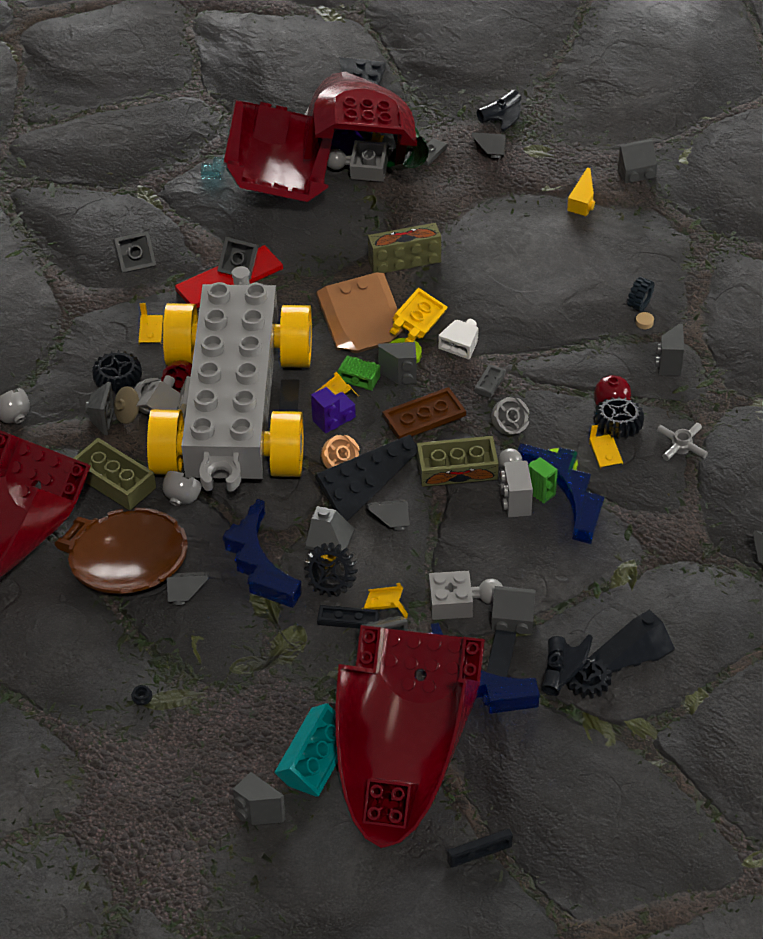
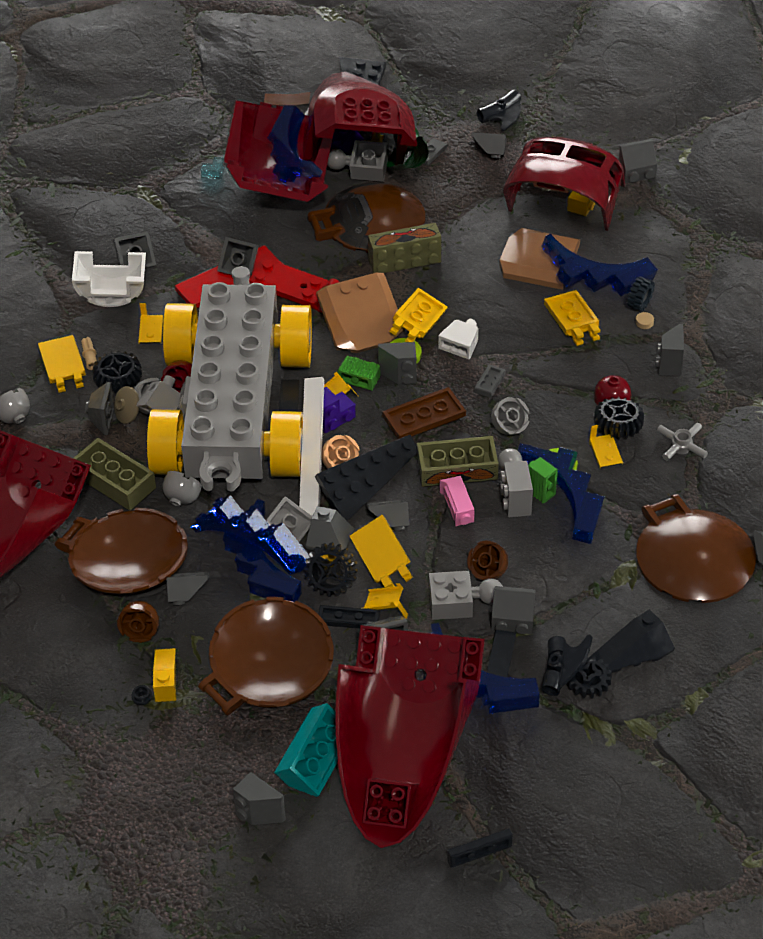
(62, 361): none -> yellow tile
(88, 353): none -> tan axle
(108, 283): none -> white cylinder
(138, 621): none -> reddish brown cylinder
(164, 675): none -> yellow slope
(252, 526): none -> clear blue arch
(268, 654): none -> reddish brown dish
(285, 151): none -> clear blue arch
(287, 99): none -> reddish brown sticker
(289, 282): none -> red hinge
(292, 516): none -> light grey slope
(311, 443): none -> white tile
(366, 211): none -> reddish brown dish
(381, 551): none -> yellow tile
(457, 500): none -> bright pink window
(487, 560): none -> reddish brown cylinder
(527, 262): none -> medium nougat wedge
(568, 165): none -> dark red piece
(573, 316): none -> yellow tile
(595, 274): none -> clear blue arch
(694, 553): none -> reddish brown dish

